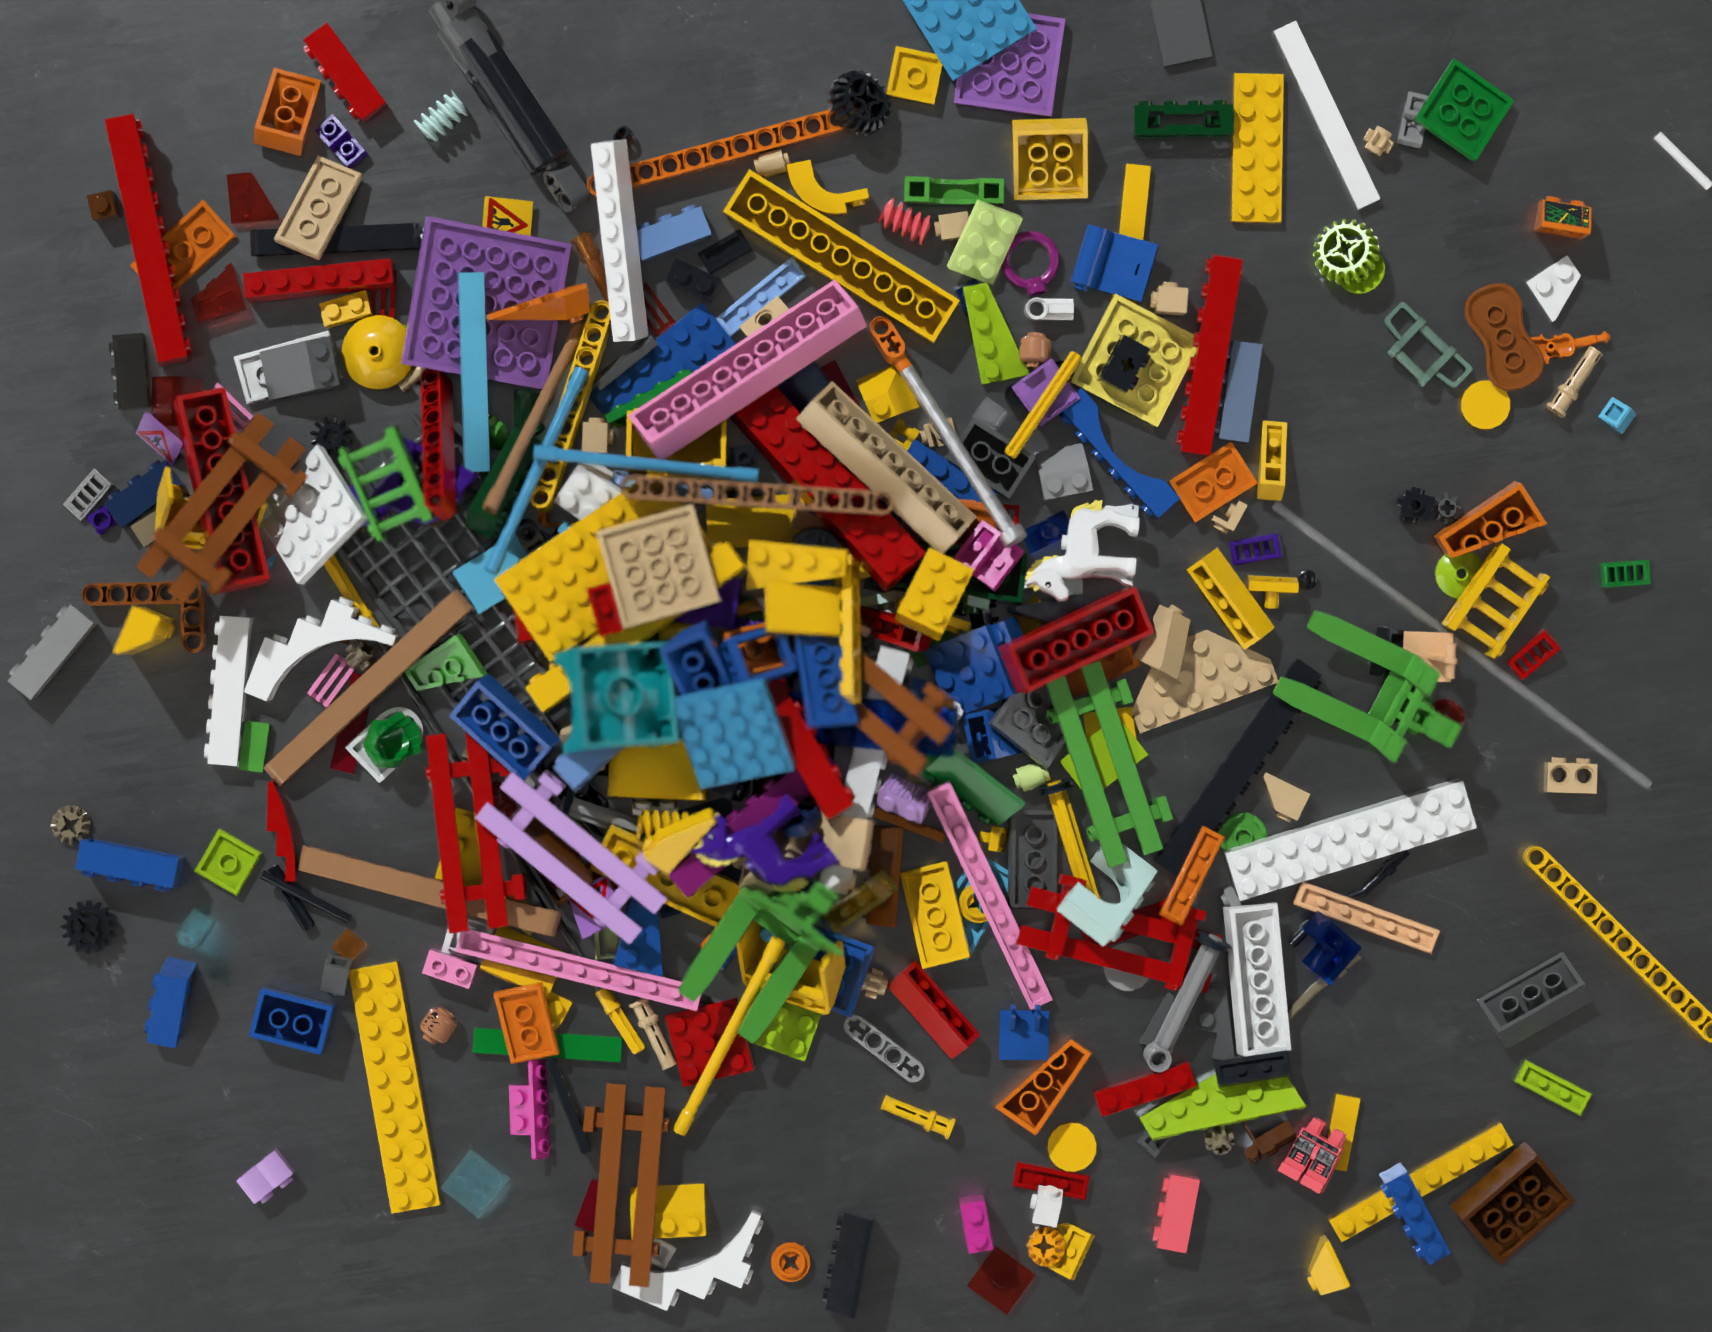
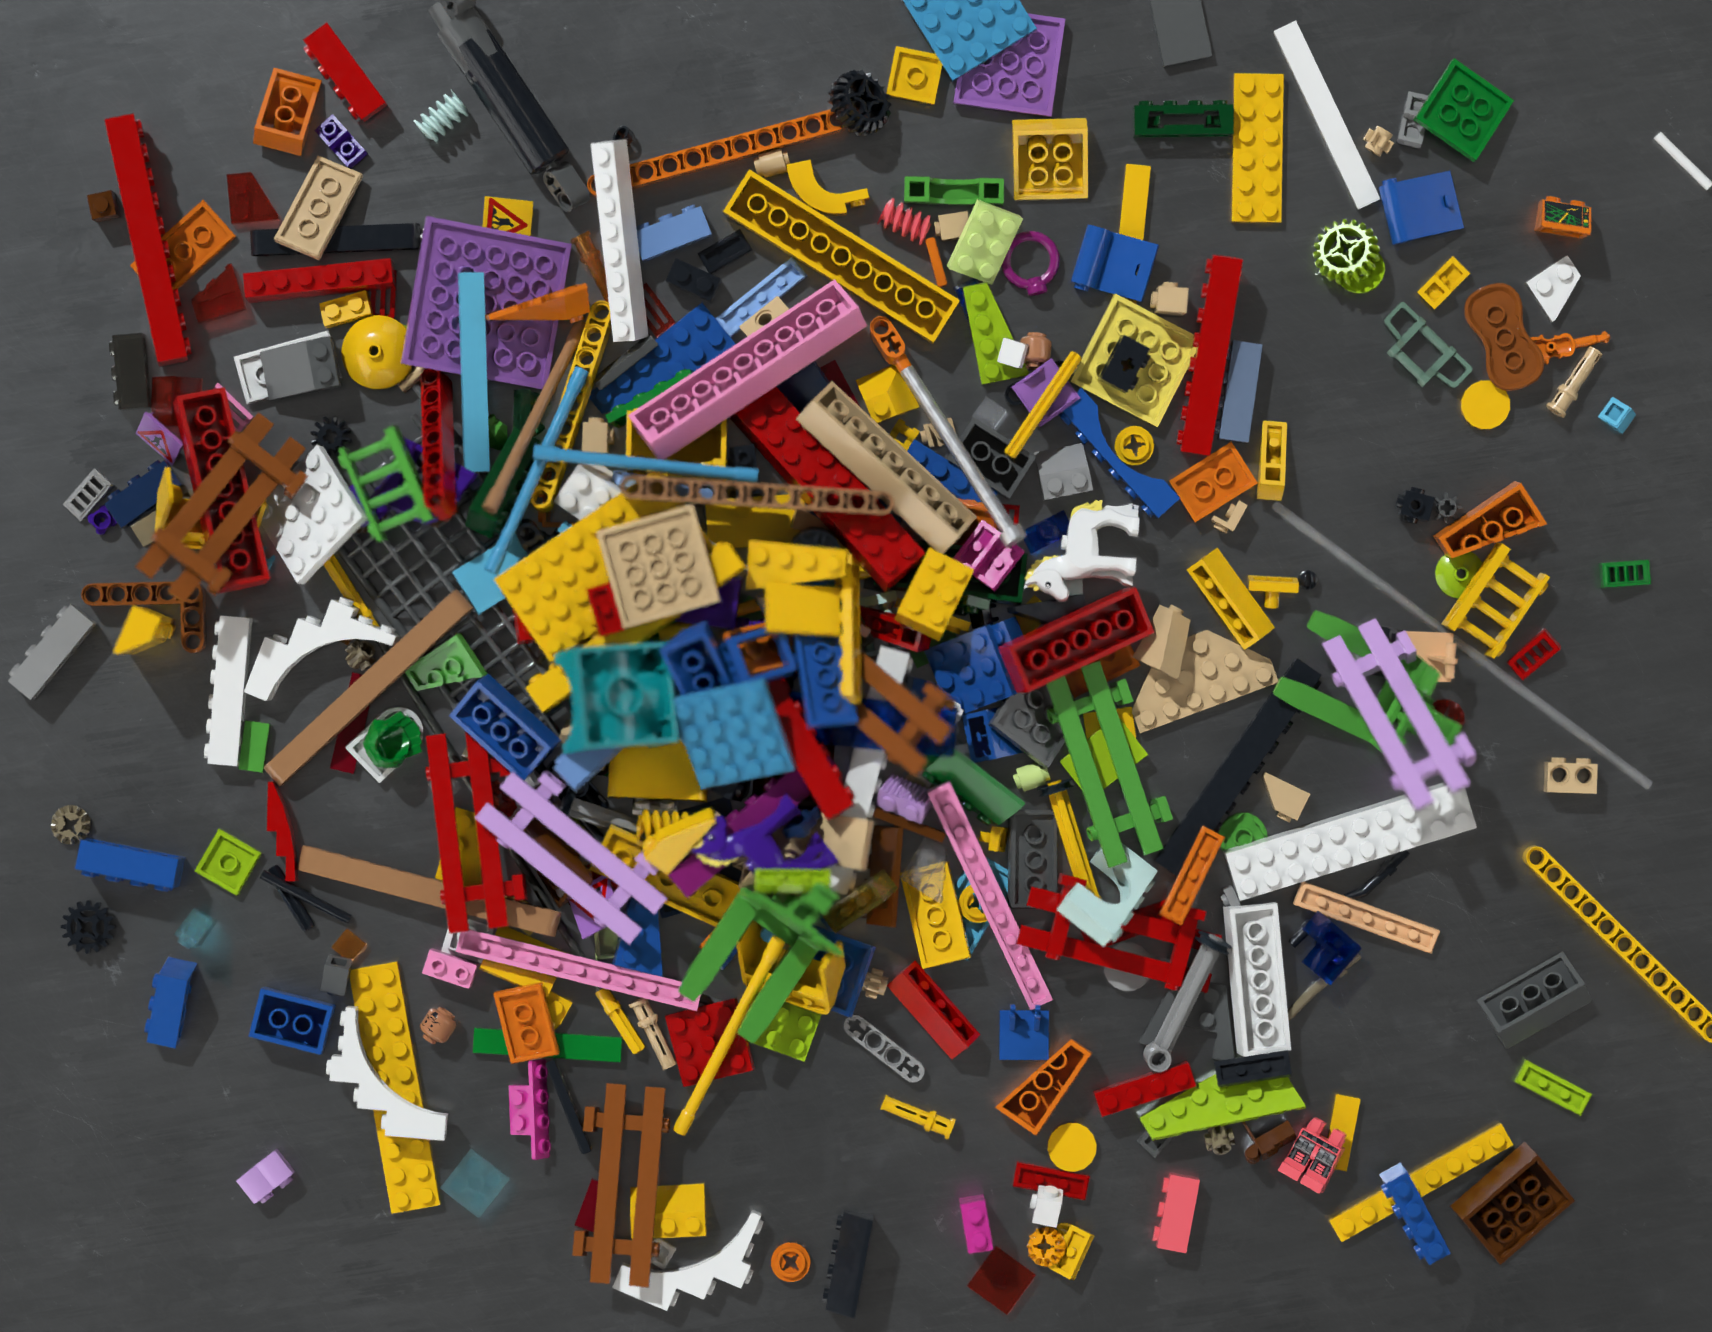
(319, 697): bright pink tile -> none
(353, 1066): none -> white arch
(790, 879): none -> lime tile
(927, 869): none -> clear wing
(935, 261): none -> orange tile
(1012, 353): none -> white tile
(1051, 309): white piece -> none
(1140, 435): none -> yellow gear
(1277, 541): dark purple slope -> none
(1326, 1270): yellow slope -> none
(1387, 658): none -> lavender fence
(1420, 207): none -> blue door
(1443, 282): none -> yellow slope

